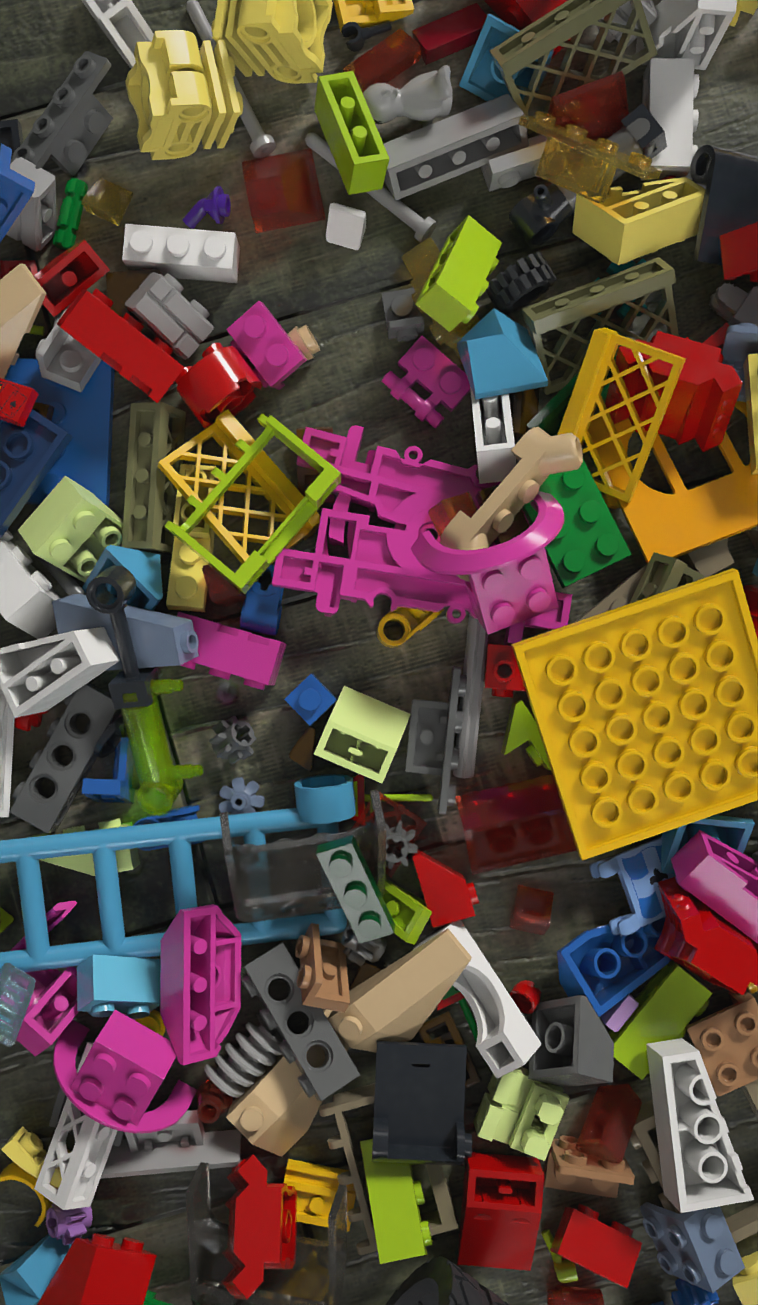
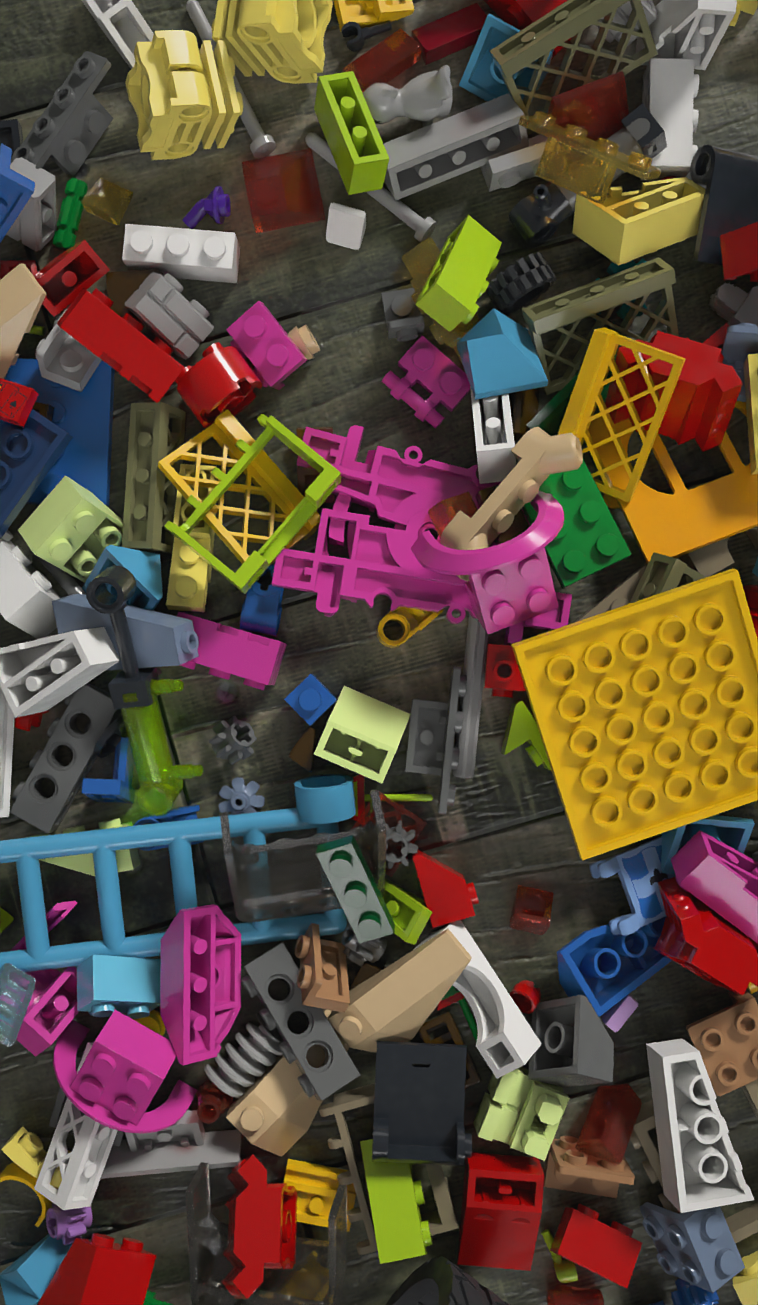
(220, 589): clear red slope -> none
(514, 824): clear red slope -> none
(661, 1015): lime brick -> none

